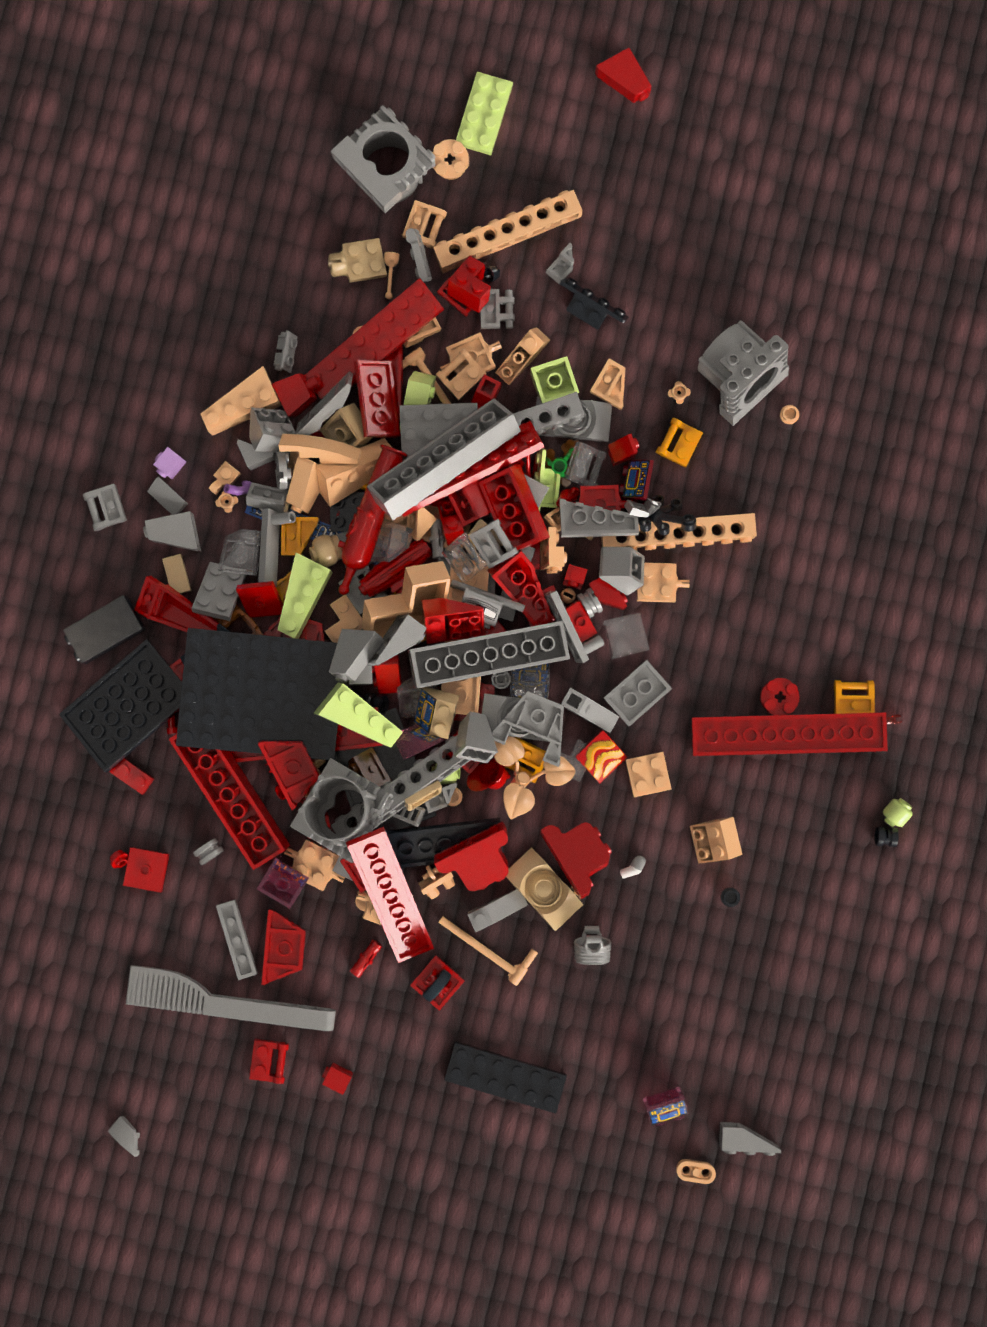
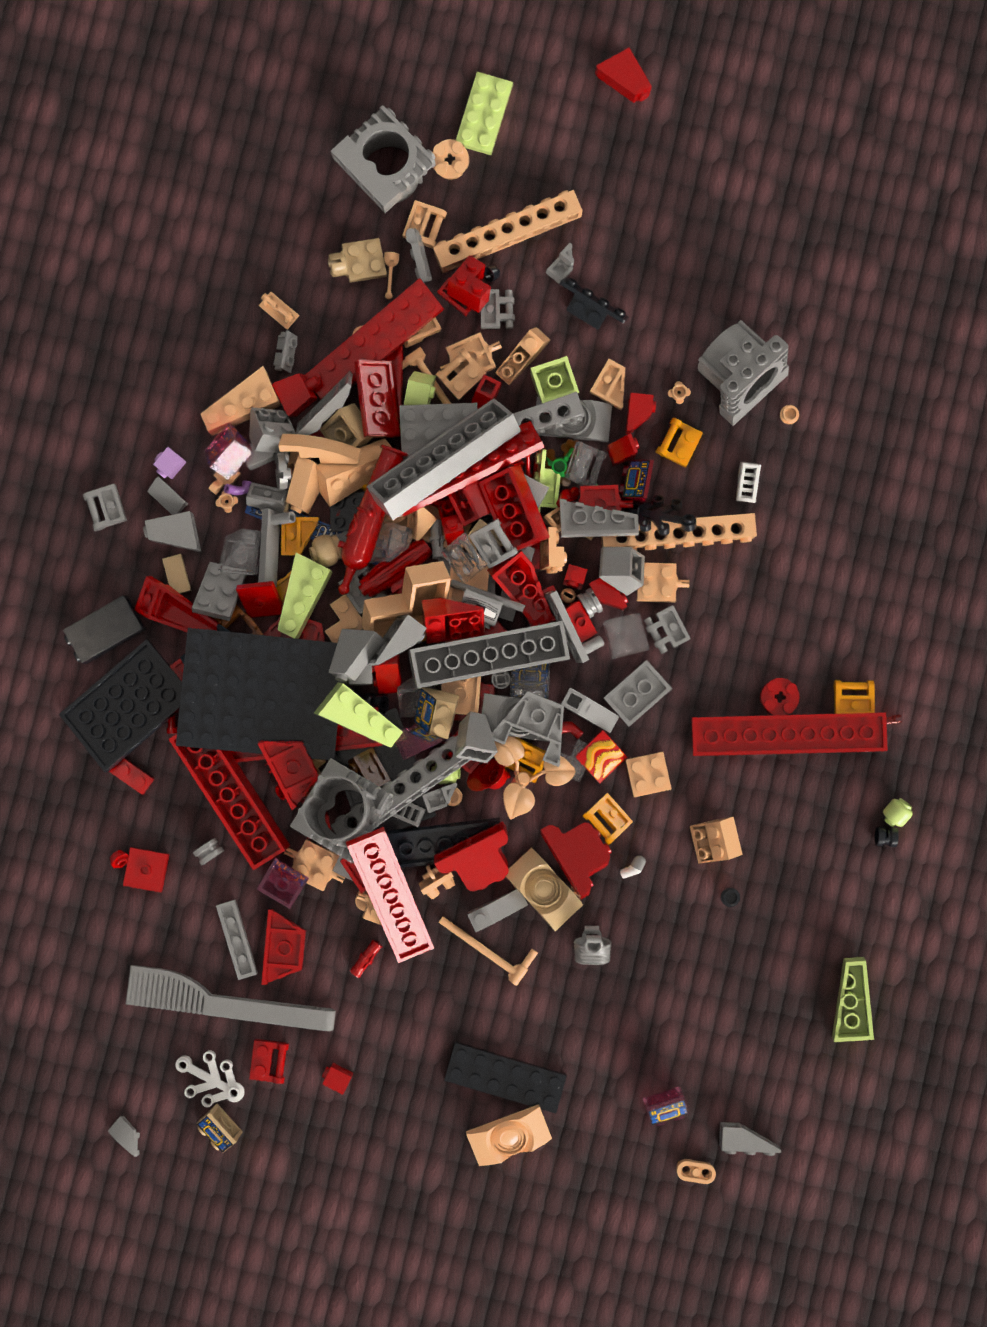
(212, 1080): none -> white plant
(219, 1128): none -> tan slope
(228, 452): none -> clear pink slope
(278, 310): none -> light nougat hinge
(423, 795): tan tile -> none
(437, 982): red plate -> none
(508, 1136): none -> light nougat slope
(570, 727): none -> red arm
(613, 816): none -> light orange plate
(639, 410): none -> red slope
(640, 510): light grey slope -> none
(672, 626): none -> light grey plate
(739, 497): none -> white slope
(853, 1007): none -> yellowish green wedge

